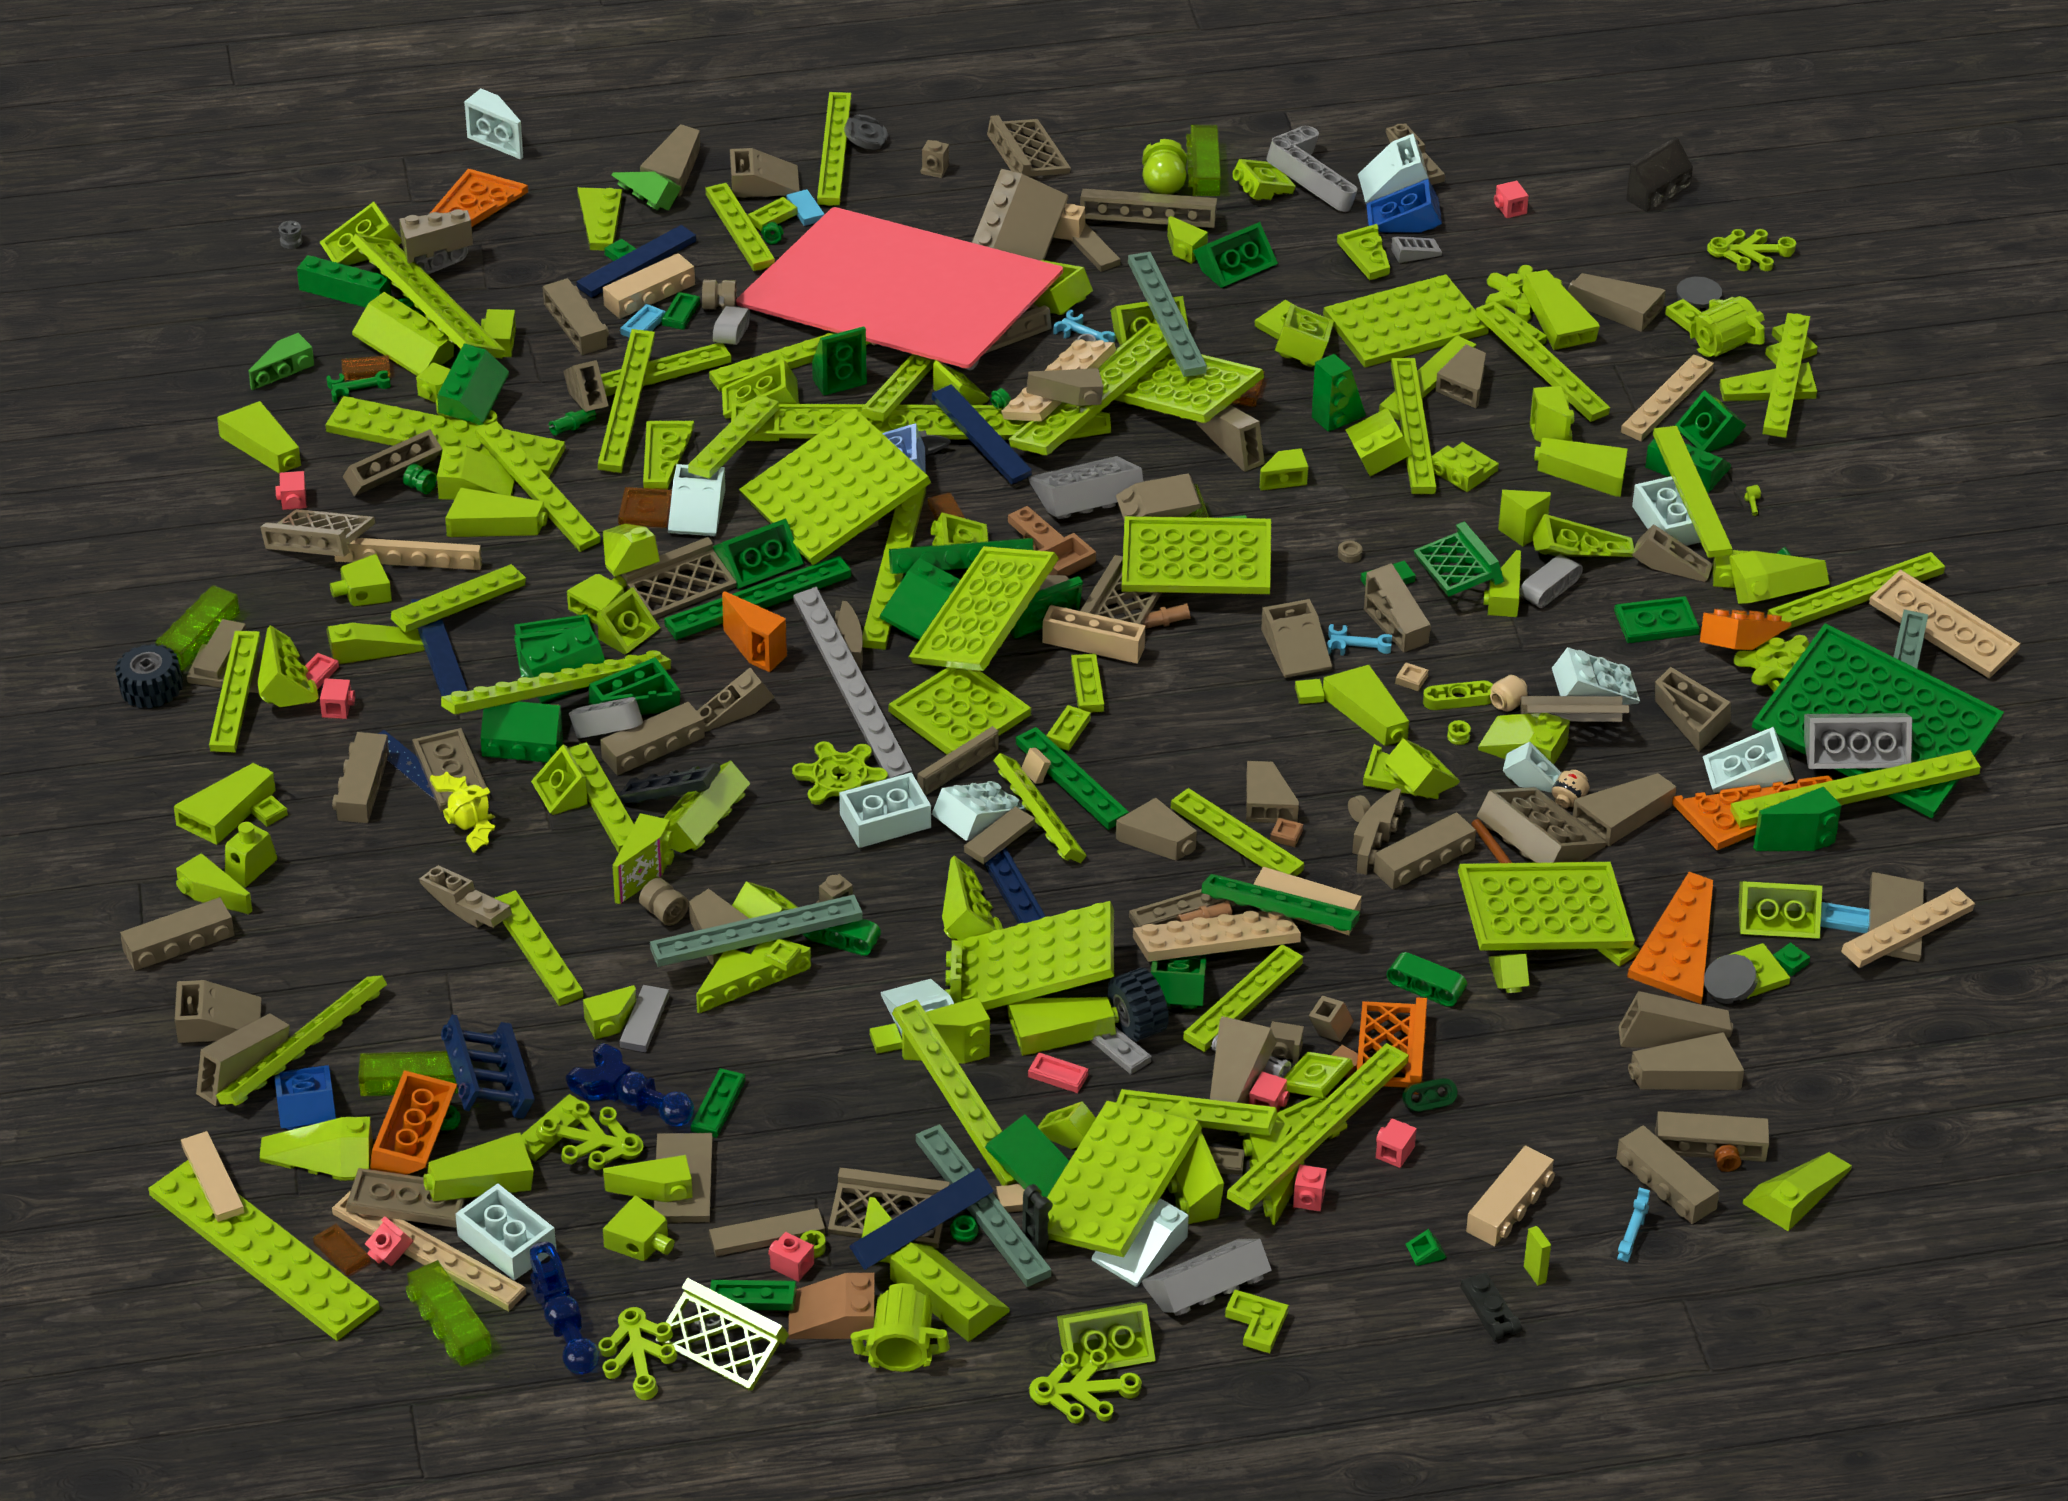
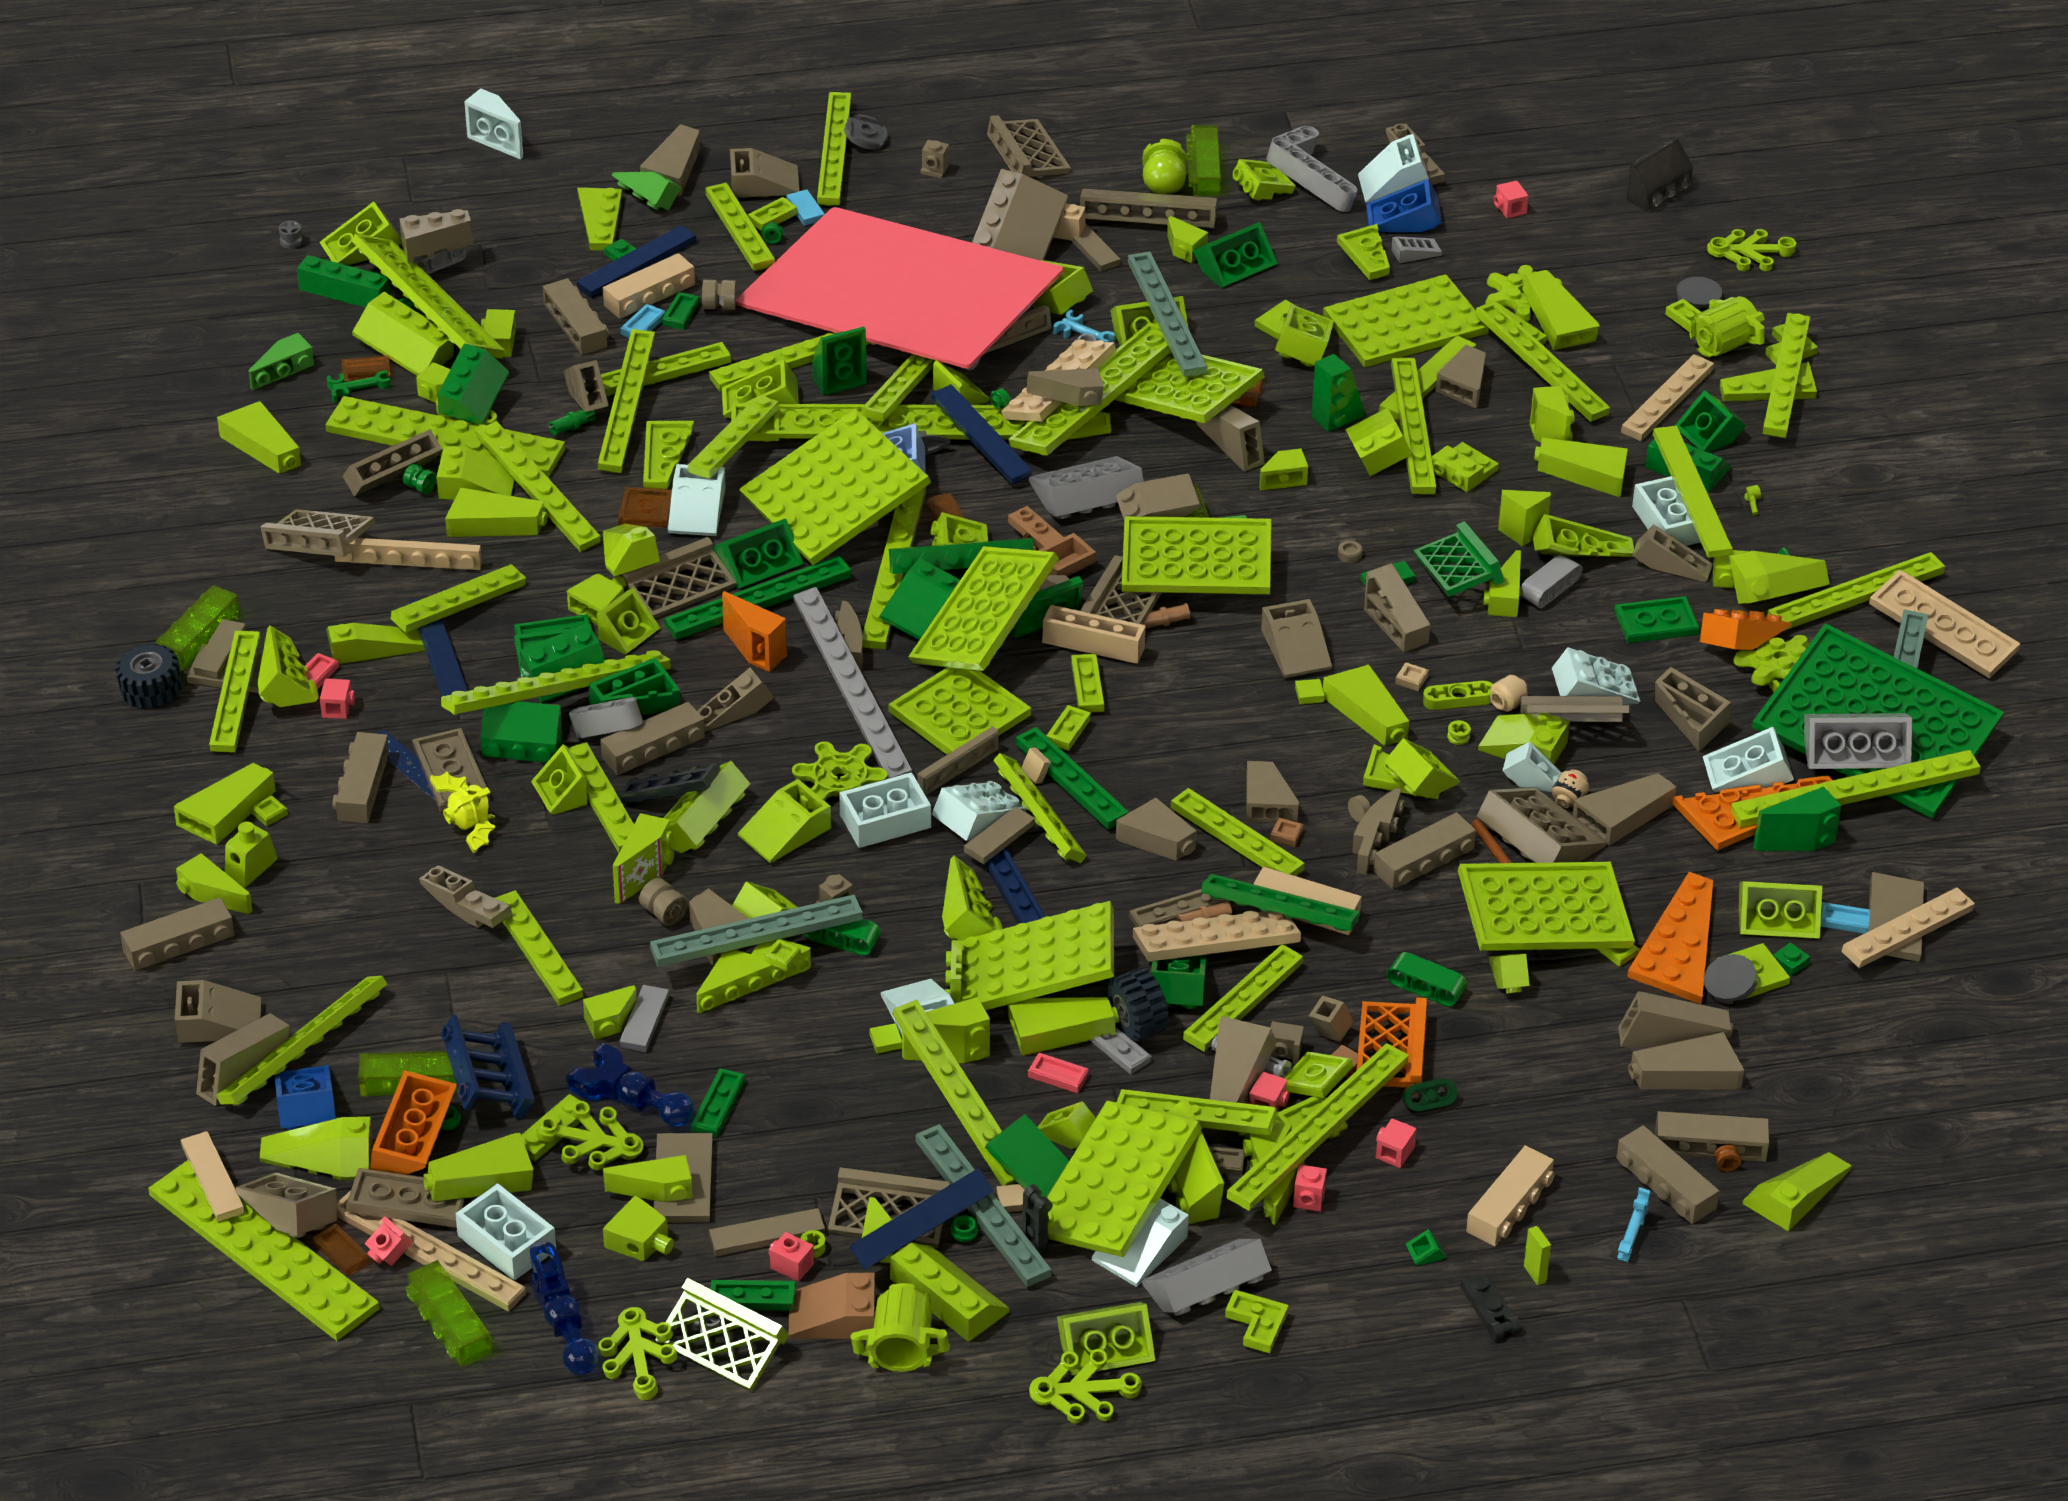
(291, 1203): none -> dark tan slope
(292, 490): coral brick -> none
(363, 582): lime torso -> none
(480, 195): orange wing -> none
(731, 325): light grey beam -> none
(787, 821): none -> lime slope
(1340, 640): medium azure bar -> none
(1618, 300): dark tan slope -> none

